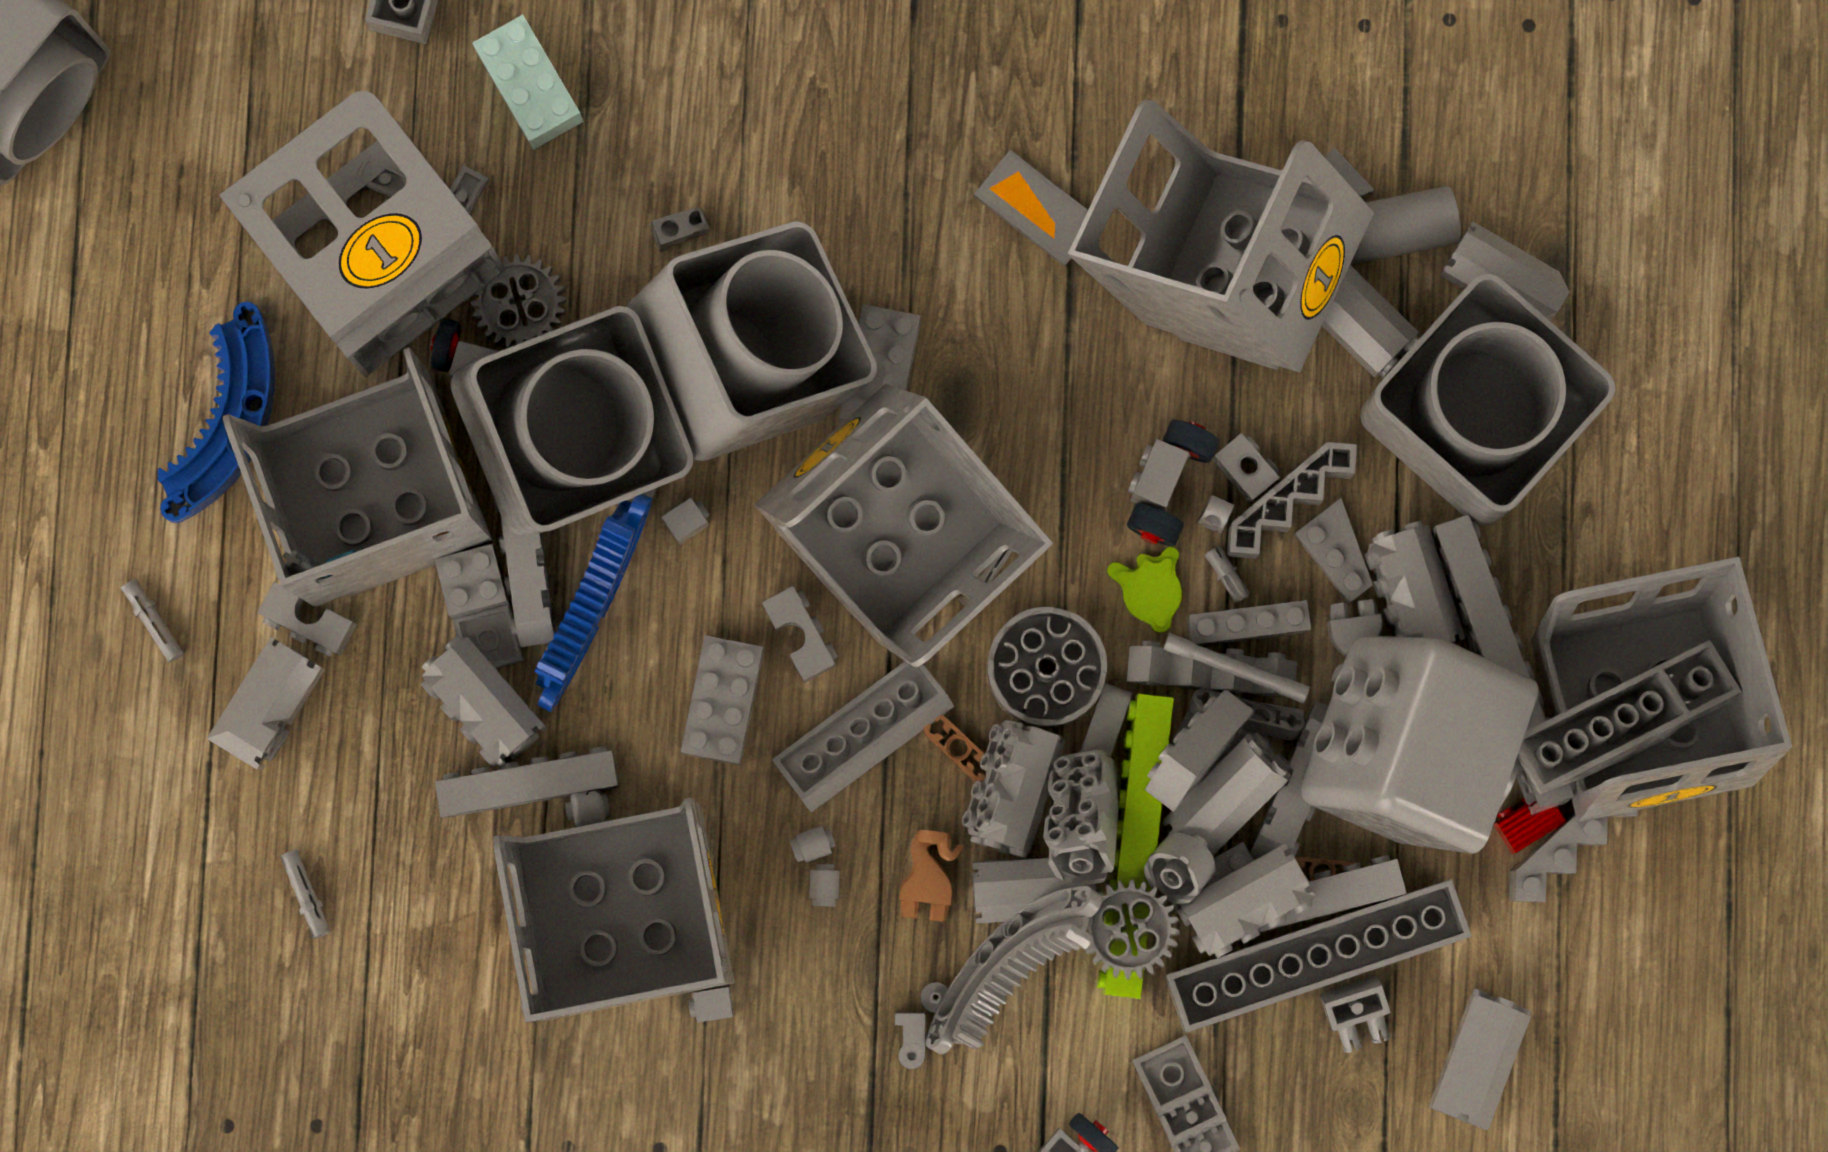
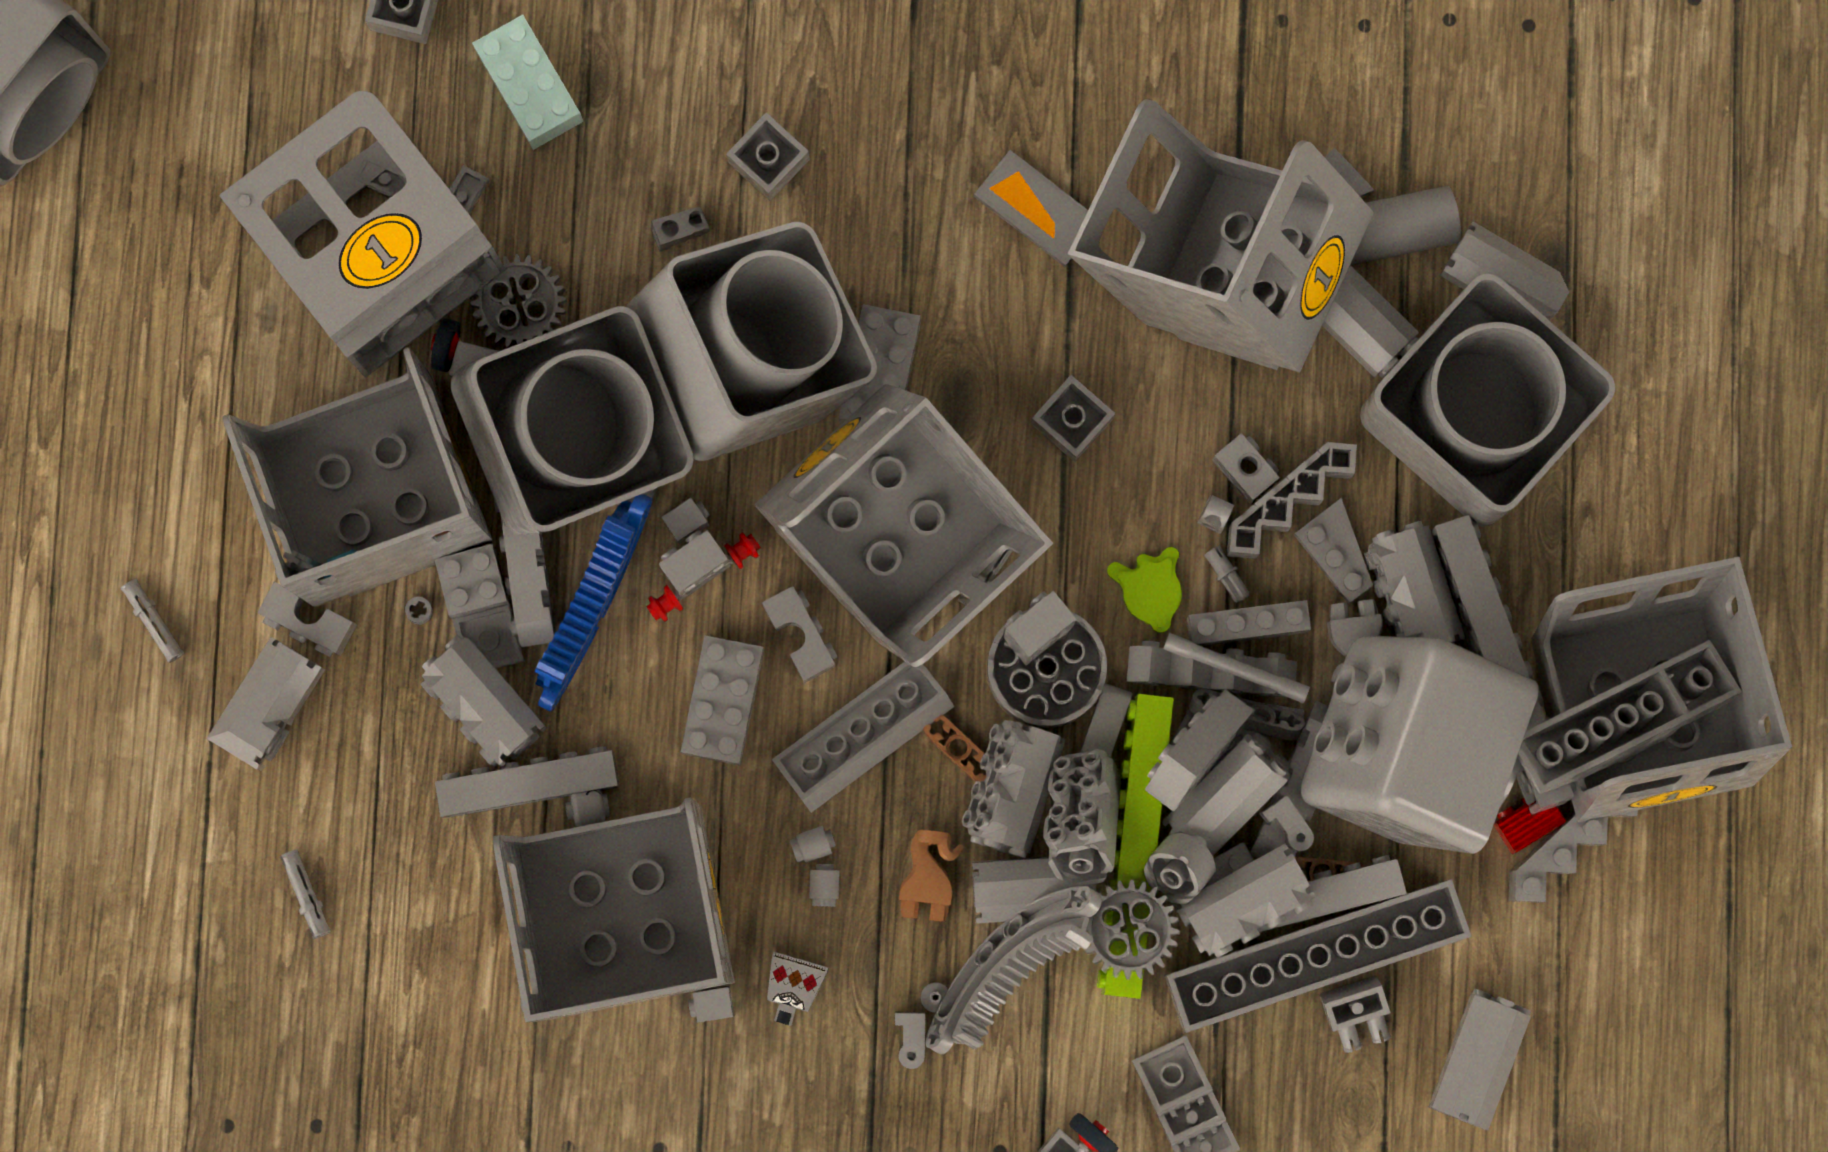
(246, 375): blue gear -> none
(422, 618): none -> light grey bush
(695, 566): none -> light grey brick
(768, 156): none -> light grey brick
(793, 985): none -> light grey torso
(1038, 627): none -> light grey brick
(1072, 418): none -> light grey brick
(1159, 477): brick -> none
(1296, 830): none -> light grey leg

